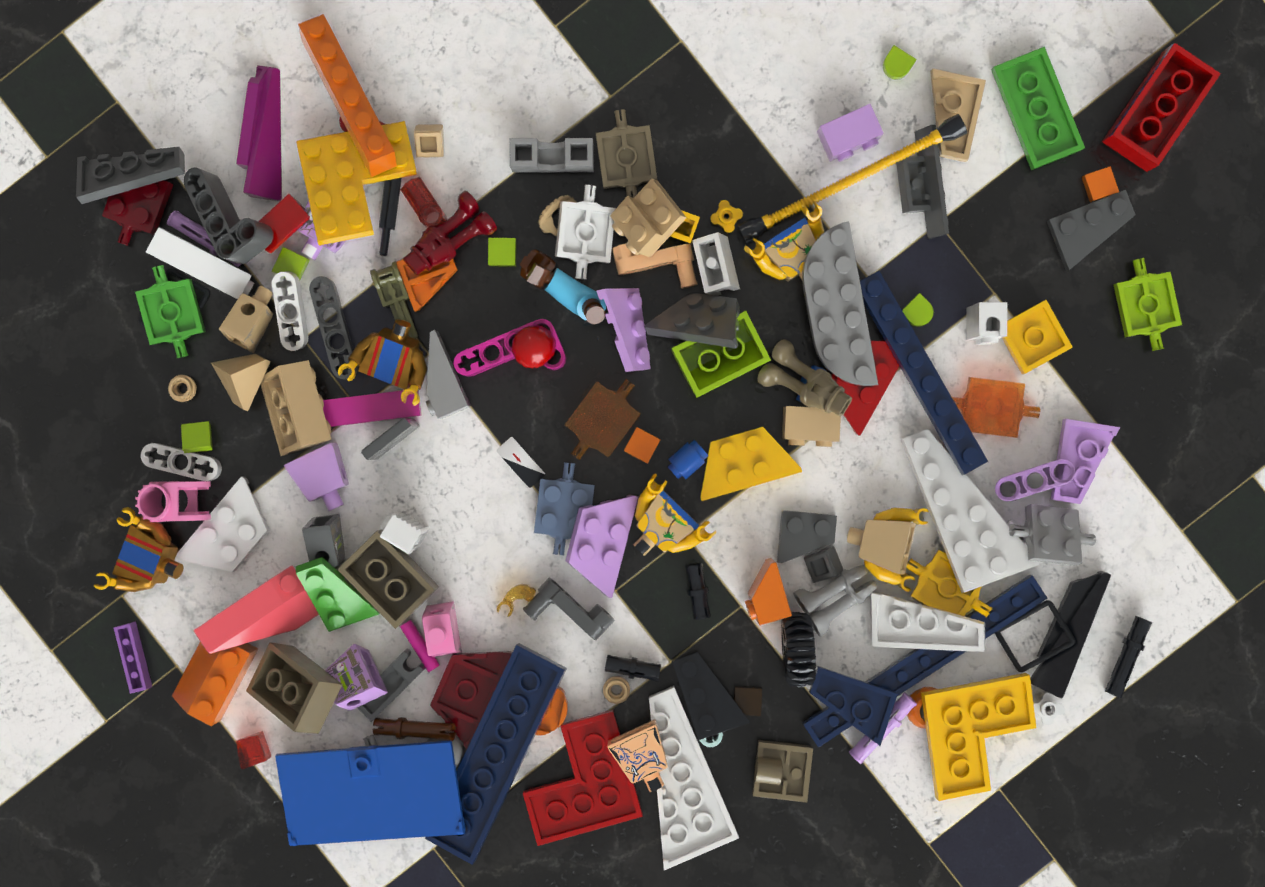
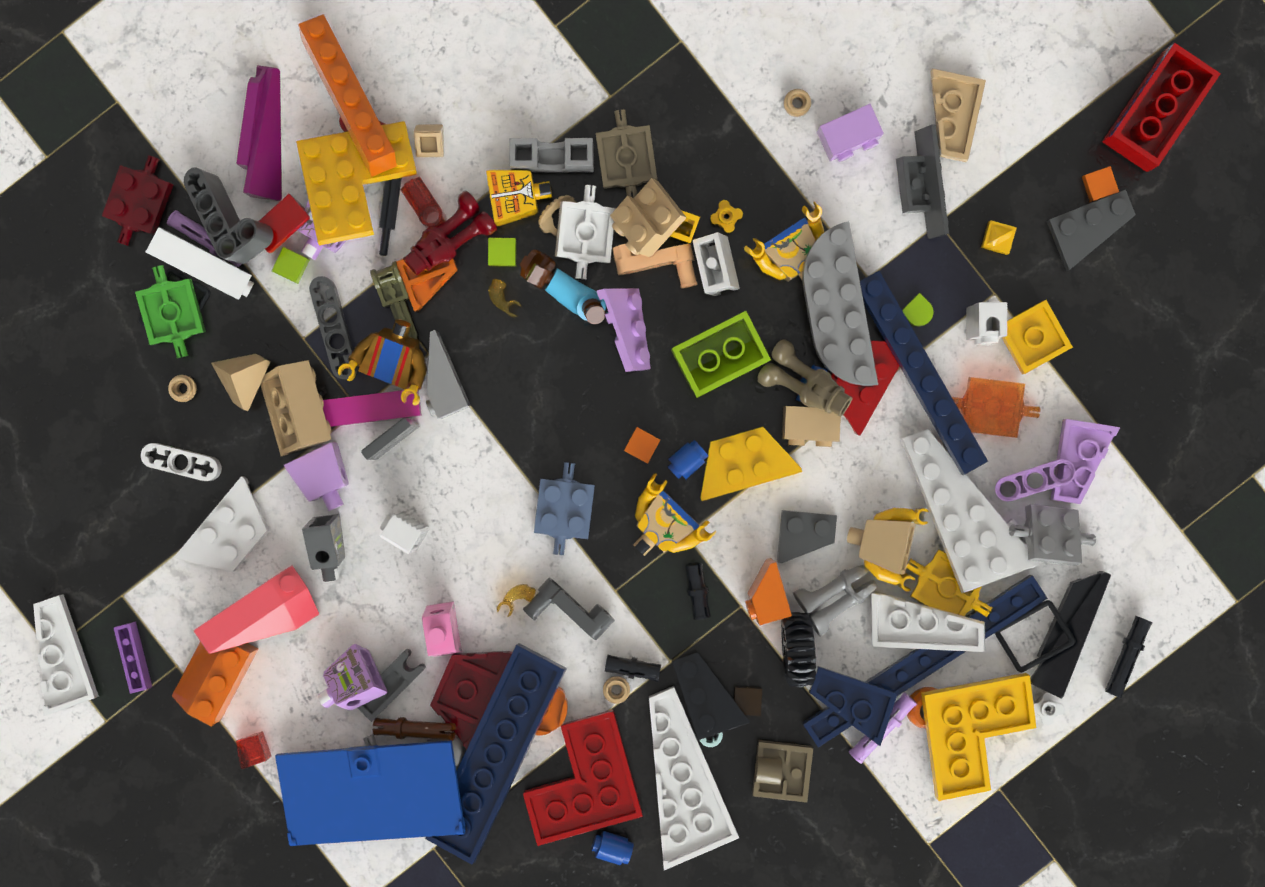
(61, 657): none -> white wing
(115, 175): dark grey wing -> none
(144, 557): pearl gold torso -> none
(151, 507): bright pink piece -> none
(196, 437): lime tile -> none
(244, 327): tan torso -> none
(282, 320): white beam -> none
(294, 688): dark tan brick -> none
(332, 596): bright green wing -> none
(388, 579): dark tan brick -> none
(419, 645): dark pink piece -> none
(497, 297): none -> clear yellow arm
(503, 343): dark pink beam -> none
(515, 194): none -> yellow torso
(520, 462): sticker -> none
(533, 346): red hair -> none
(600, 541): lavender wing -> none
(602, 419): clear orange plate -> none
(612, 848): none -> blue brick
(641, 754): light nougat torso -> none
(700, 320): dark grey wing -> none
(801, 95): none -> tan plate
(823, 564): dark grey slope -> none
(897, 63): lime tile -> none
(949, 130): yellow hose -> none
(998, 237): none -> yellow tile
(1037, 108): bright green plate -> none
(1147, 304): lime plate -> none

